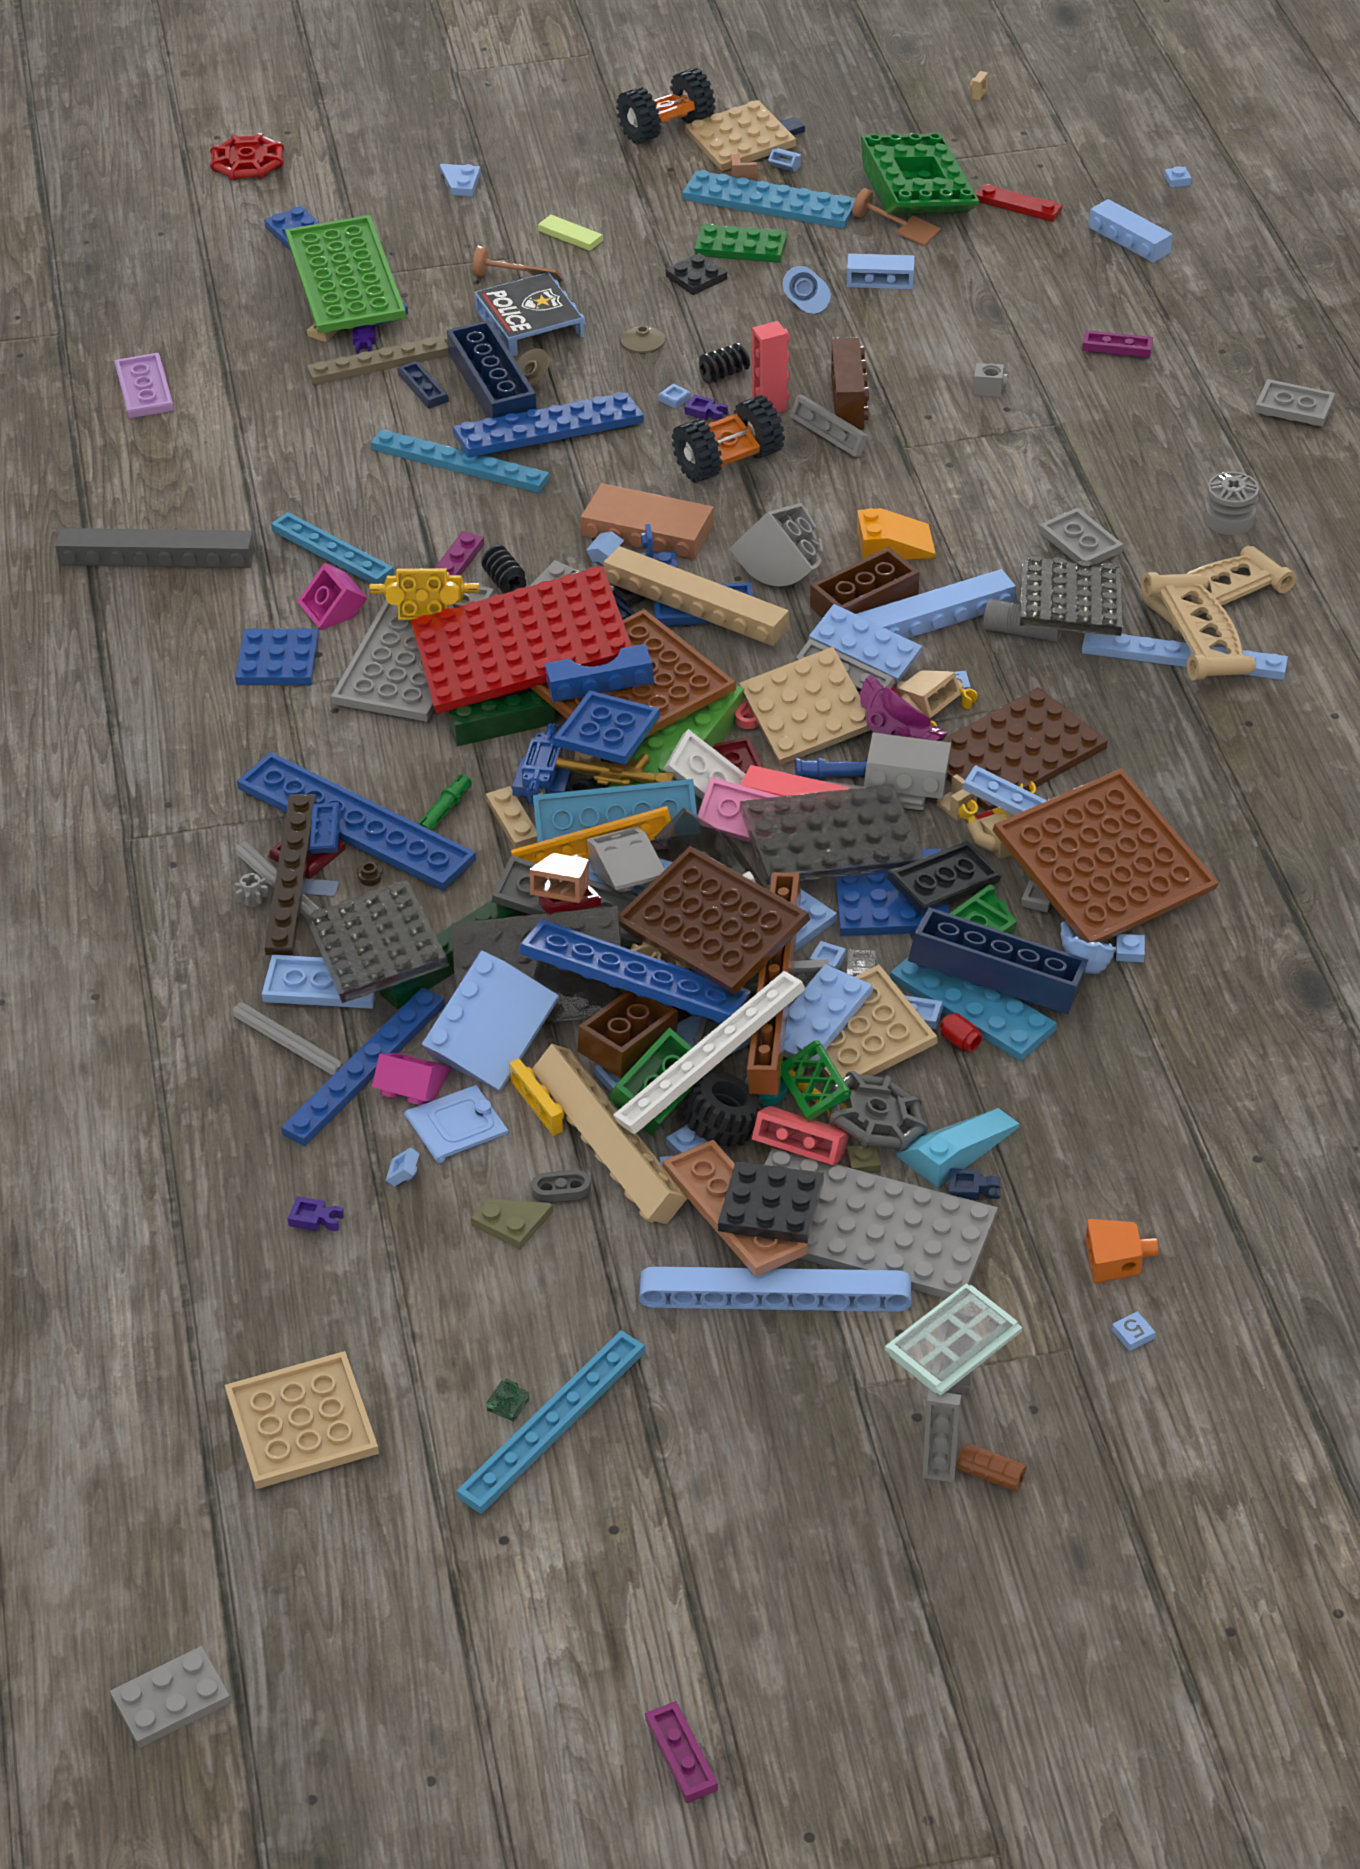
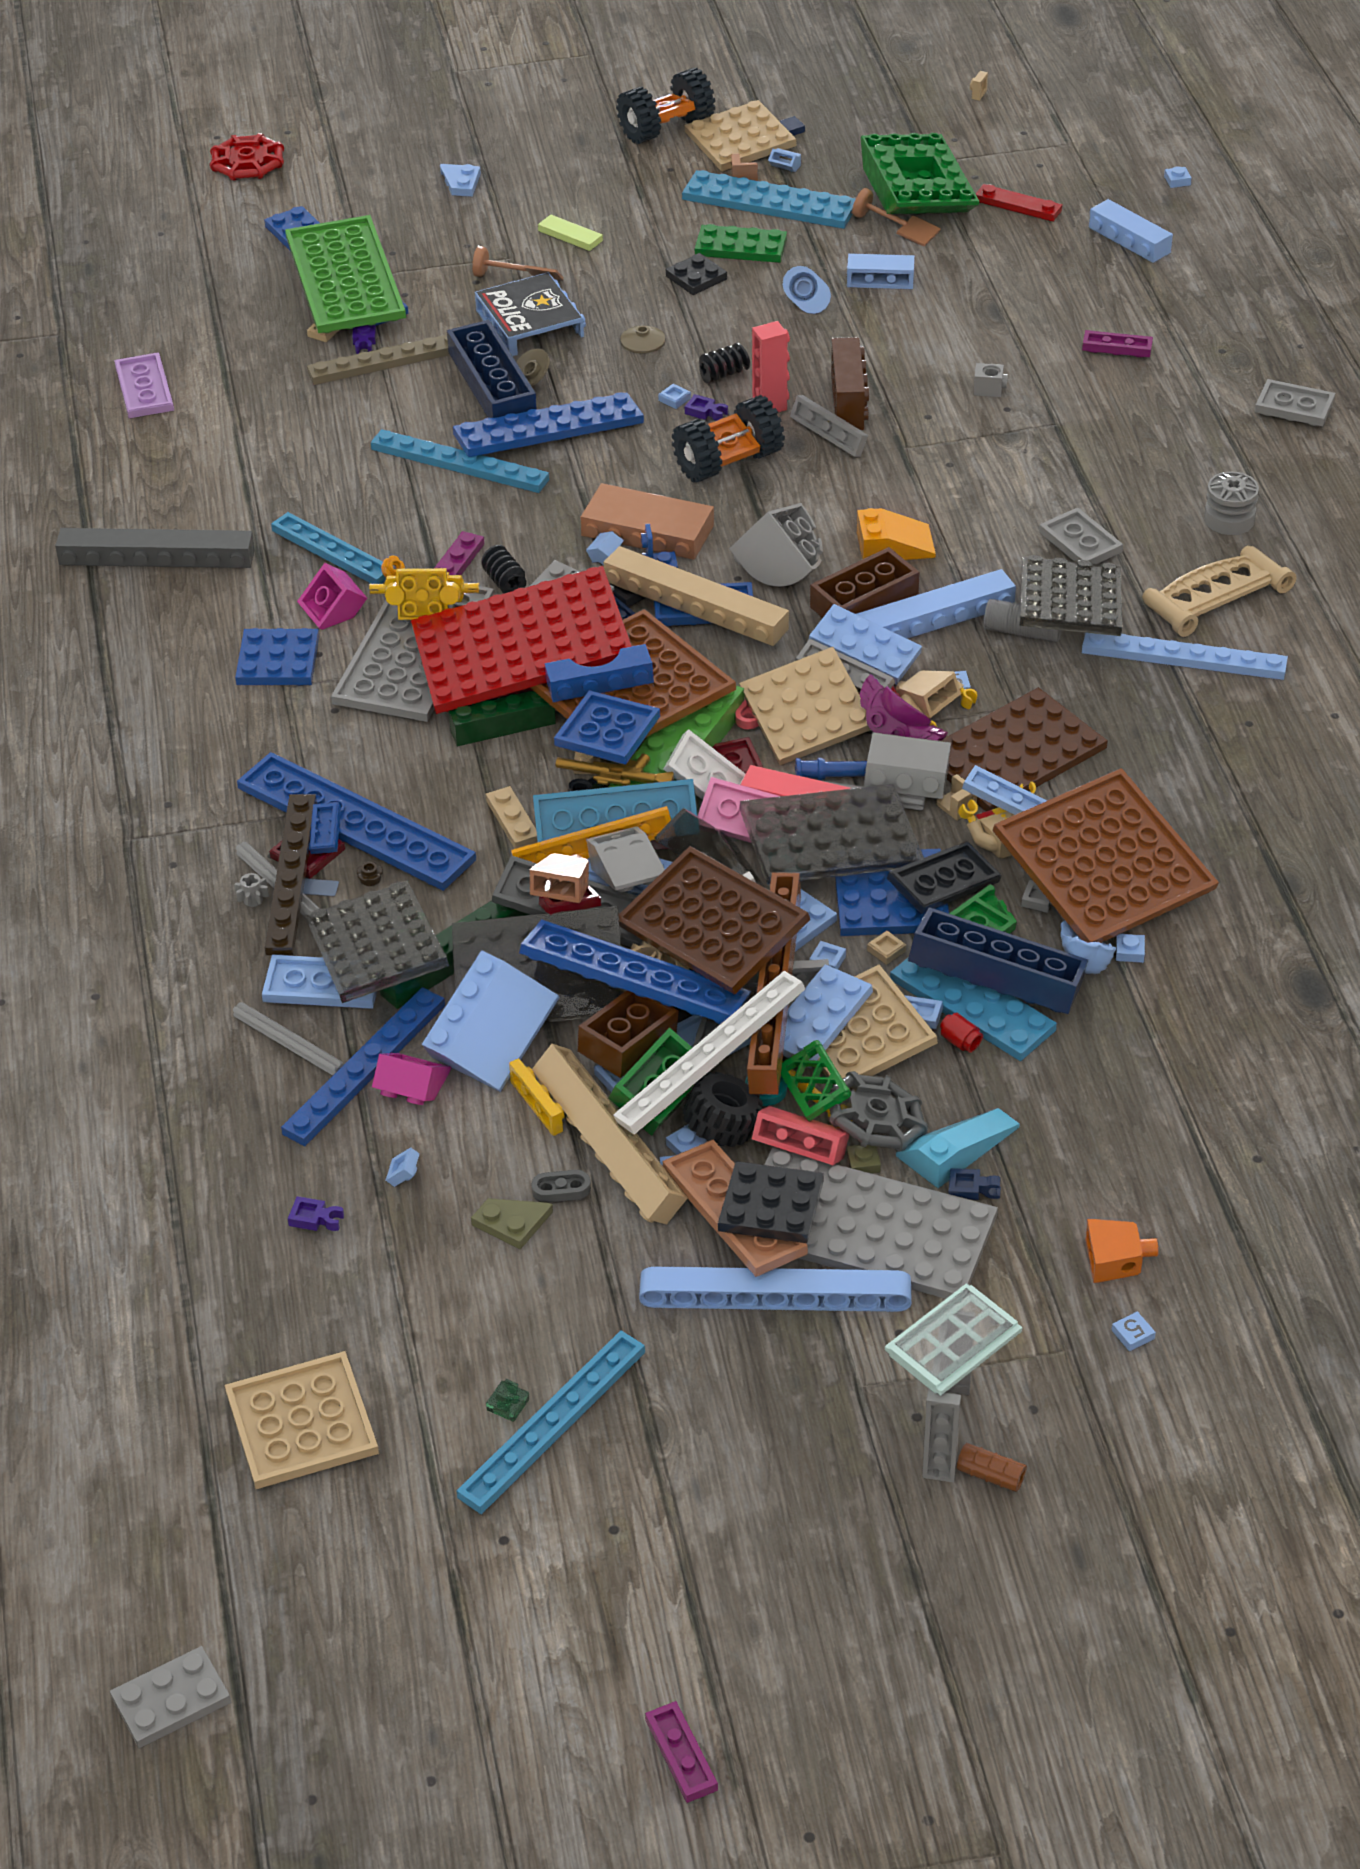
(387, 566): none -> light orange plate
(423, 384): dark blue tile -> none
(449, 798): green pin -> none
(452, 1122): light blue container -> none
(538, 770): blue piece -> none
(860, 961): clear plate -> none
(886, 947): none -> tan tile
(1204, 660): tan piece -> none

